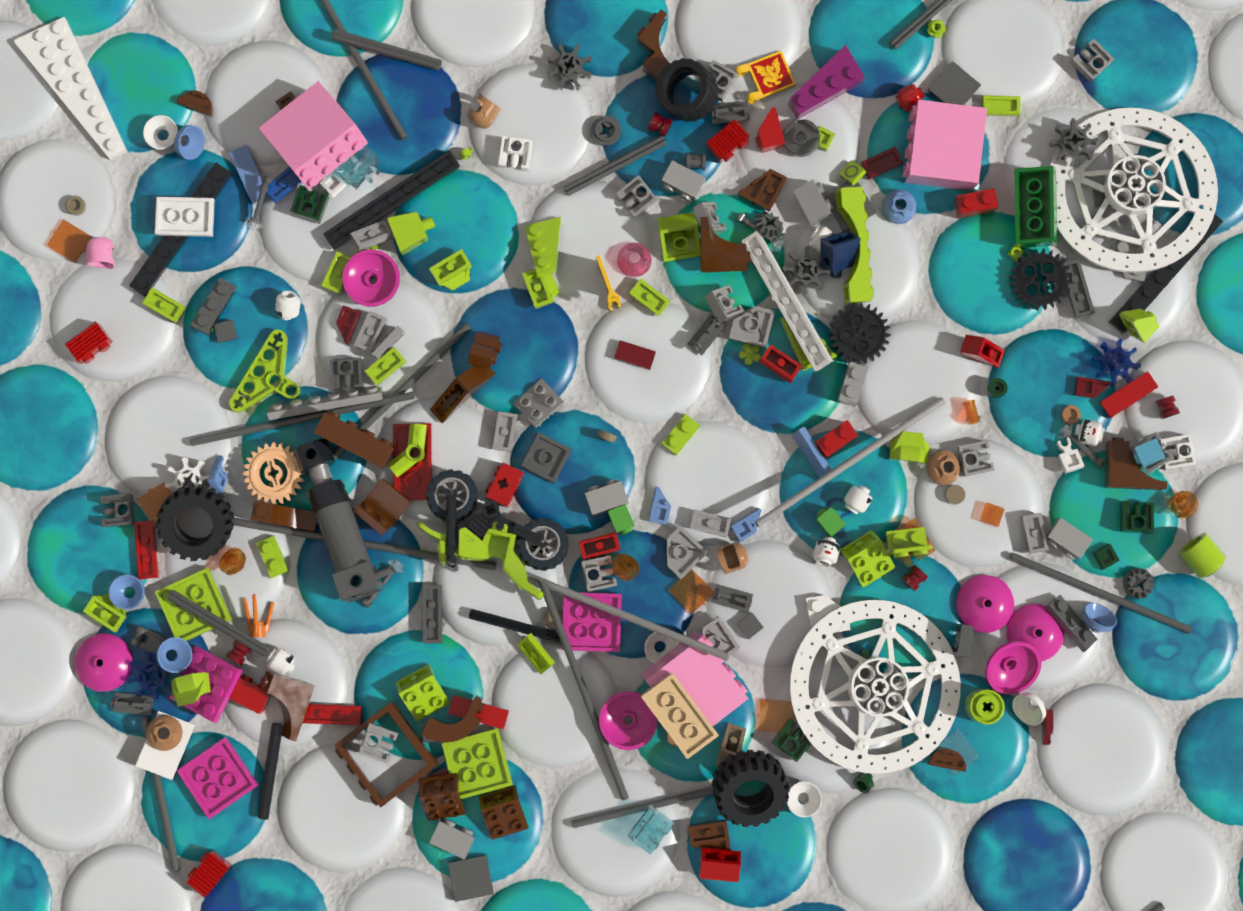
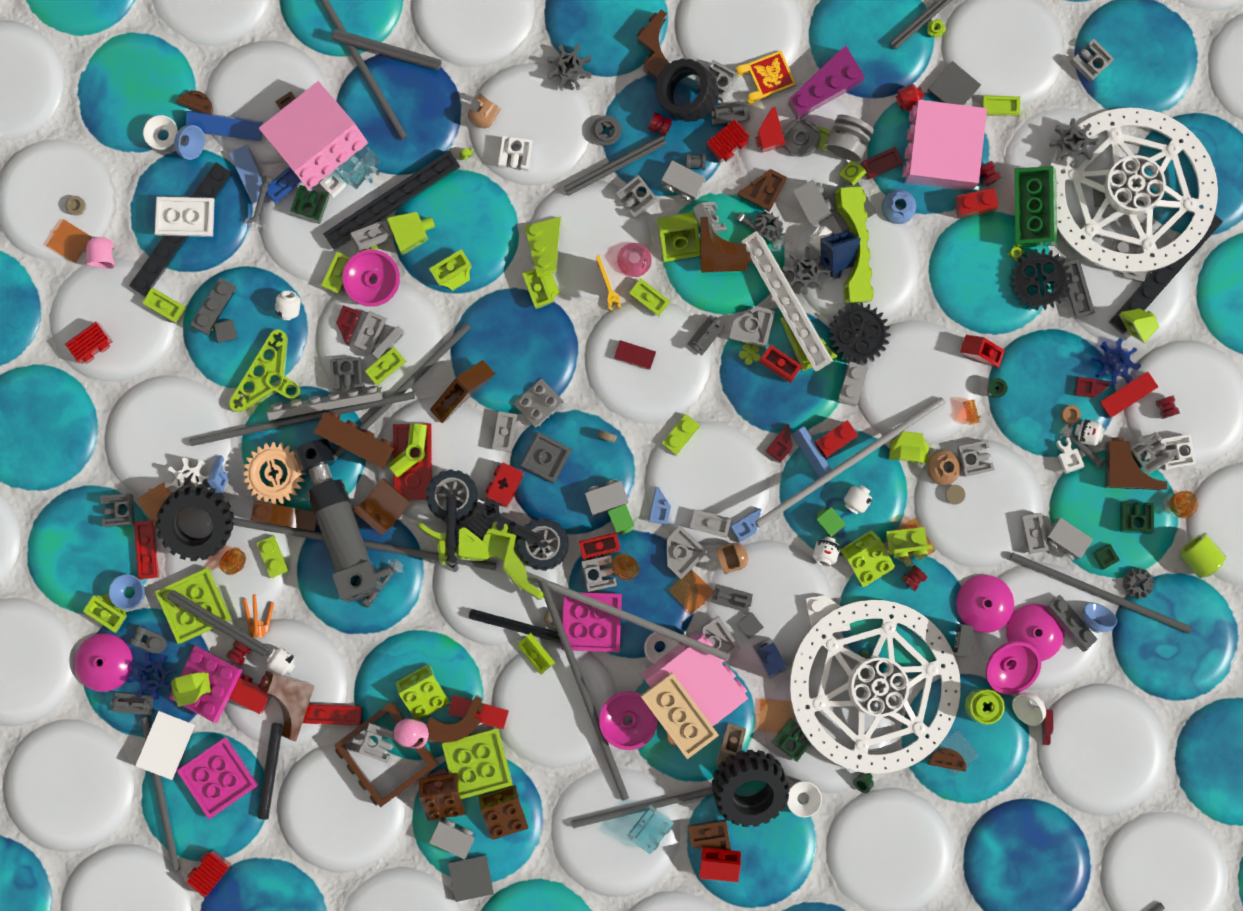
(64, 68): white wing -> none
(175, 733): medium nougat piece -> none
(183, 655): medium blue piece -> none
(225, 125): none -> blue tile
(409, 731): none -> bright pink helmet
(432, 614): dark grey plate -> none
(485, 350): reddish brown brick -> none
(721, 304): light grey brick -> none
(770, 658): none -> dark blue torso
(781, 445): none -> dark red tile
(849, 138): none -> light grey wheel
(989, 174): none -> dark red wheel
(992, 514): clear orange tile -> none
(1149, 453): medium azure brick -> none

